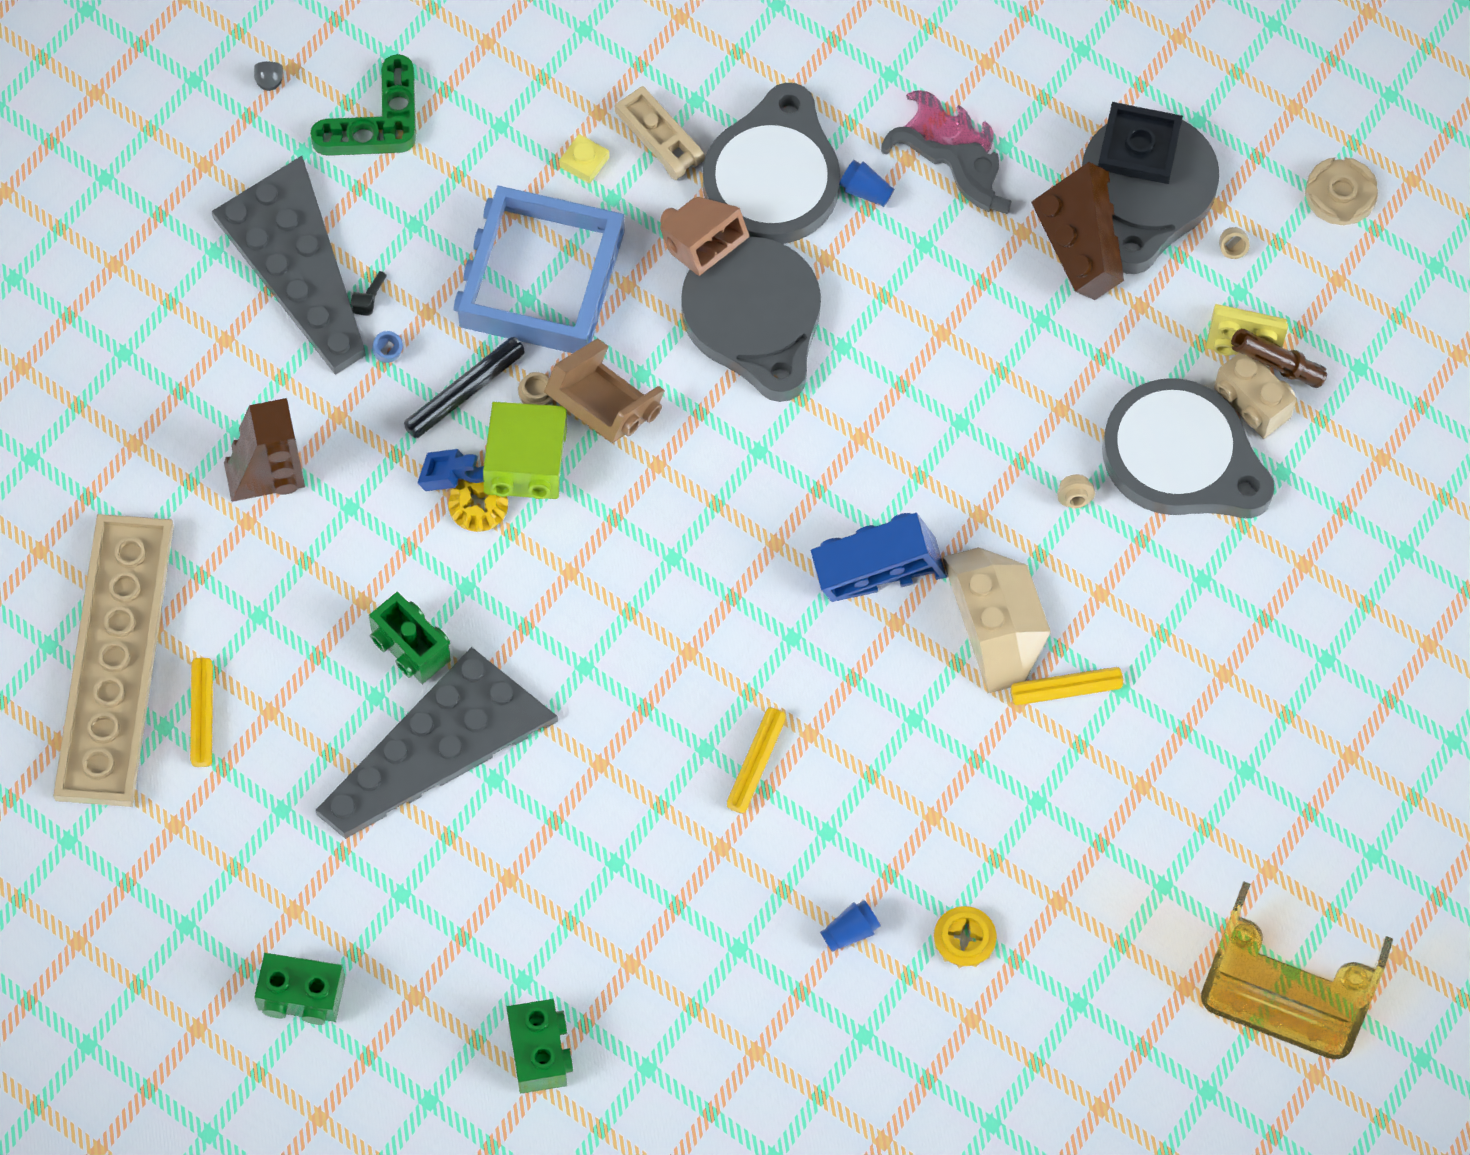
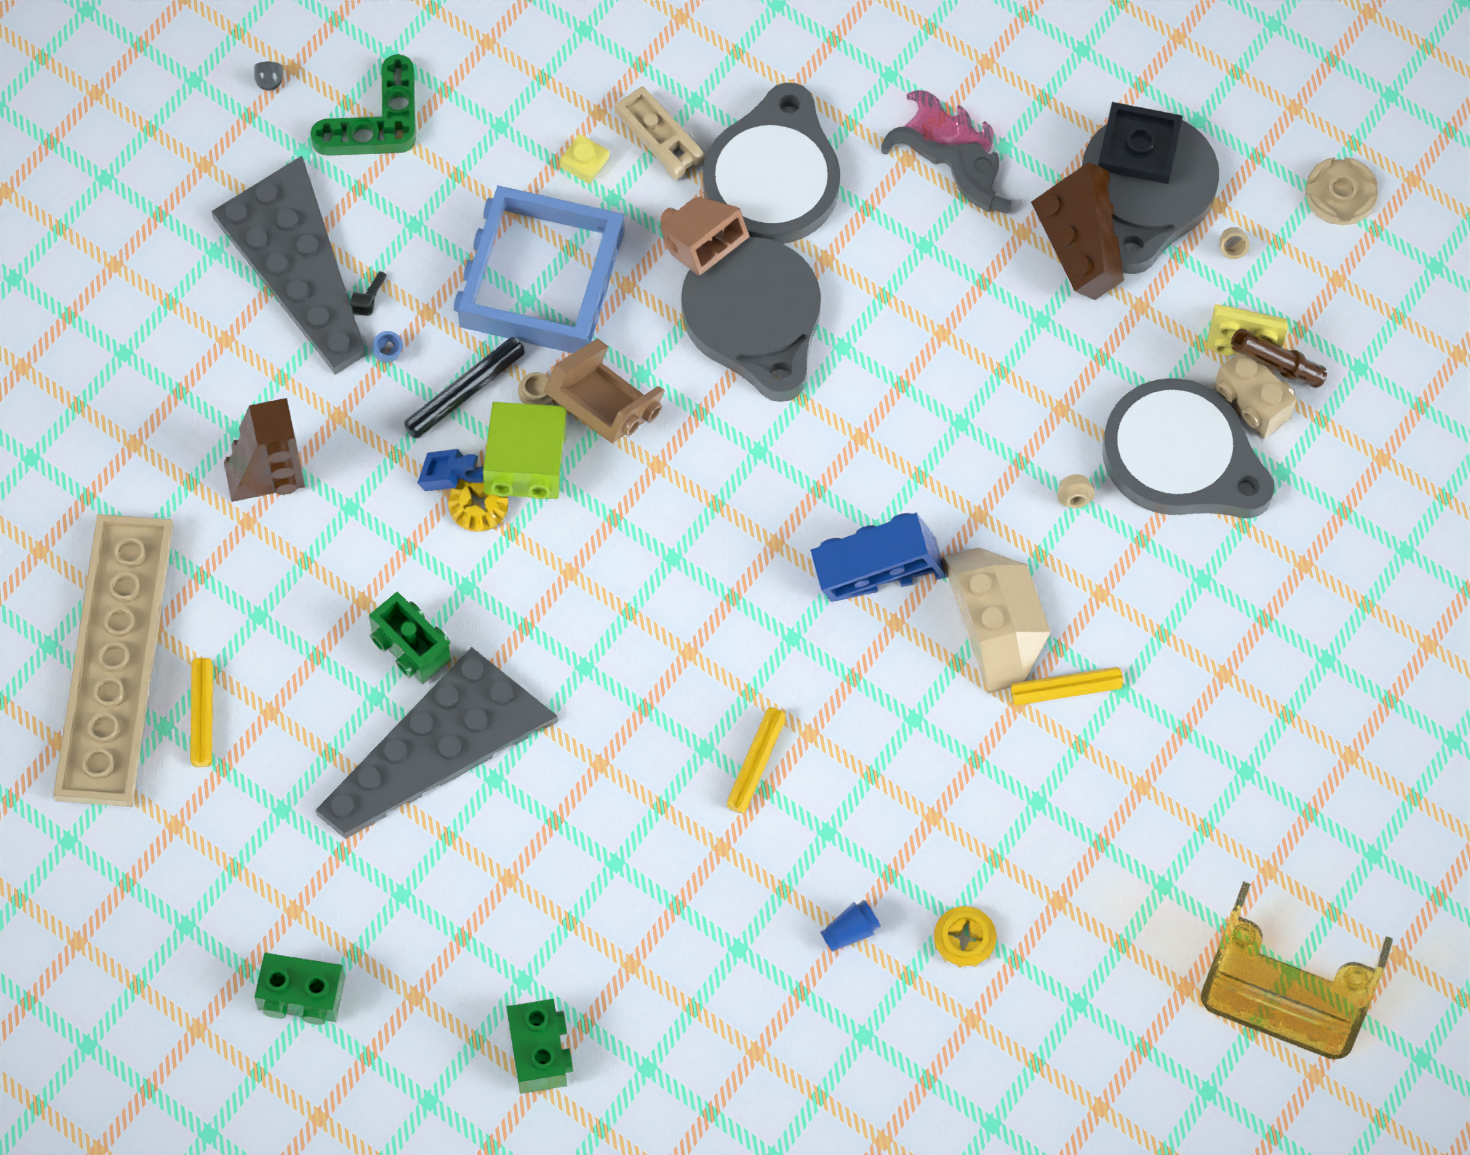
(866, 184): blue cone -> none

